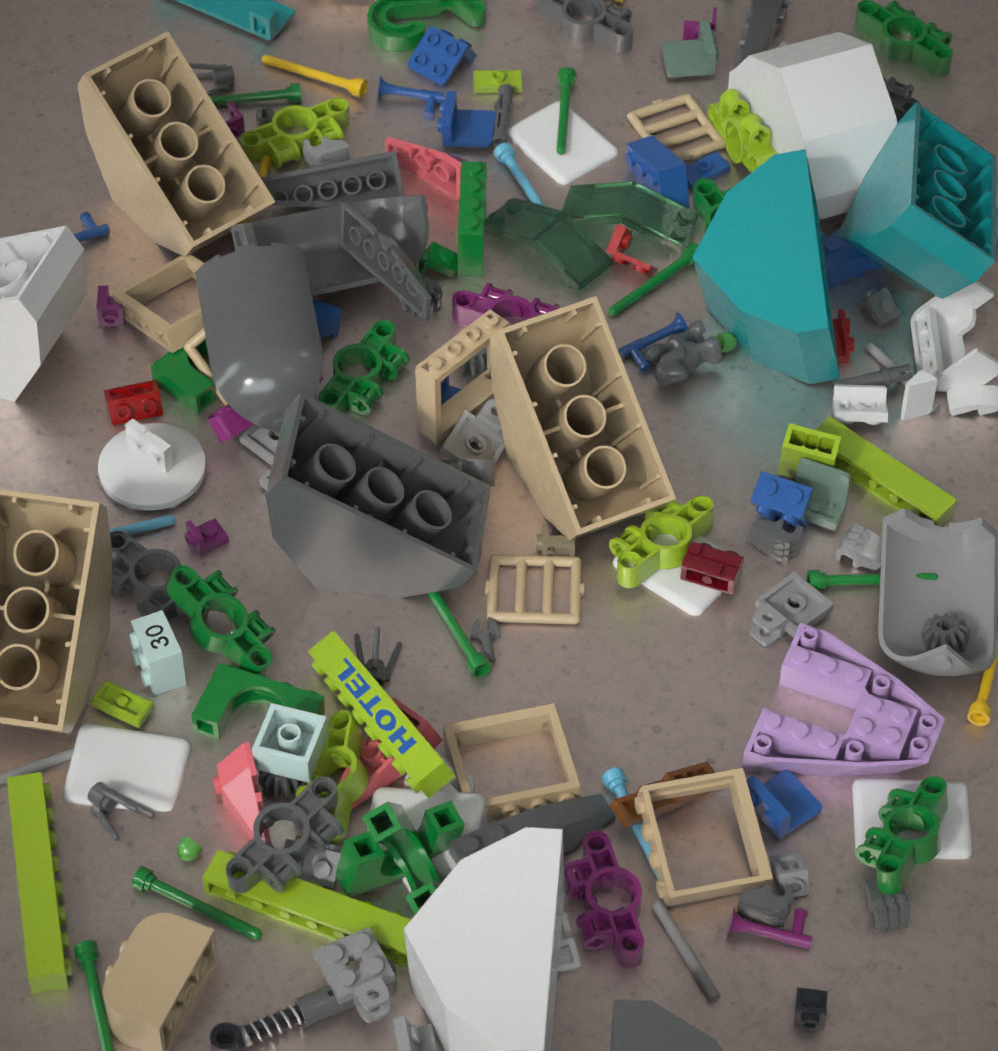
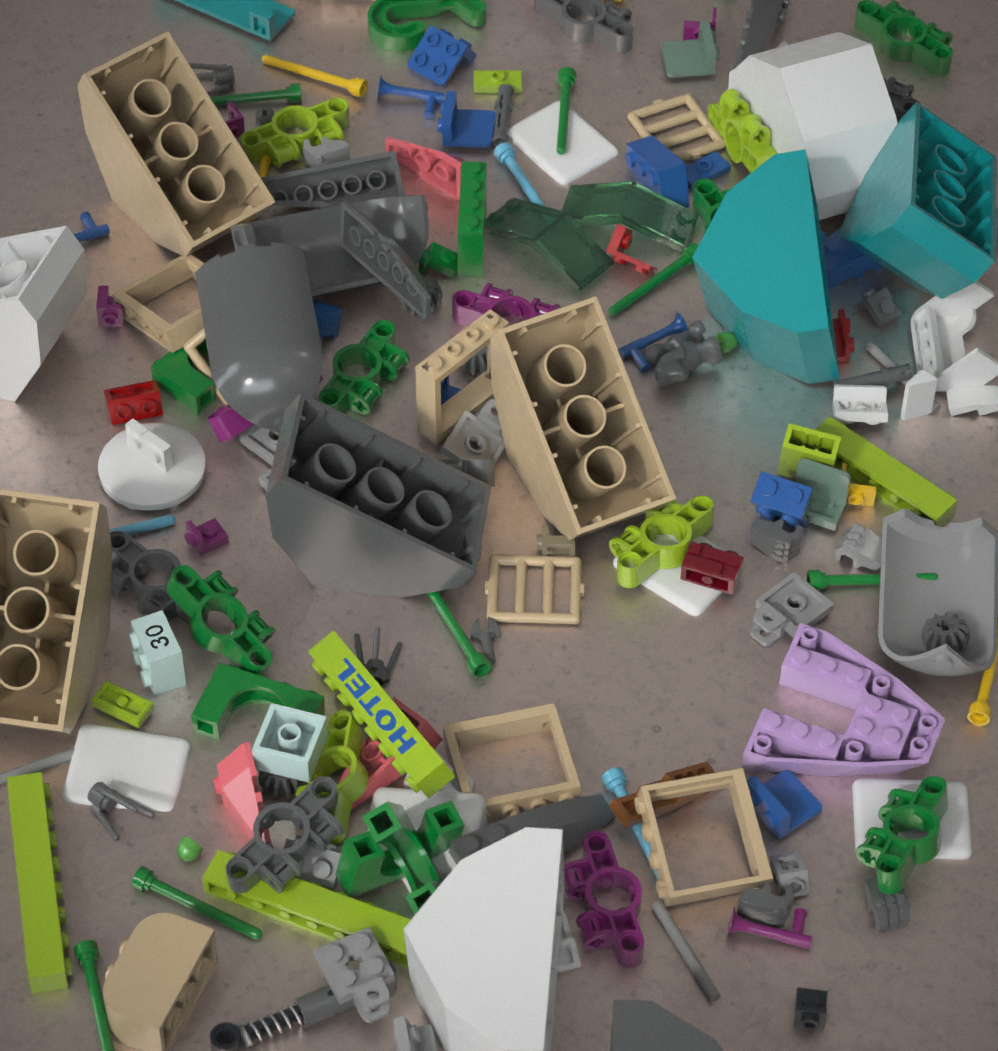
(860, 494): none -> yellow bracket

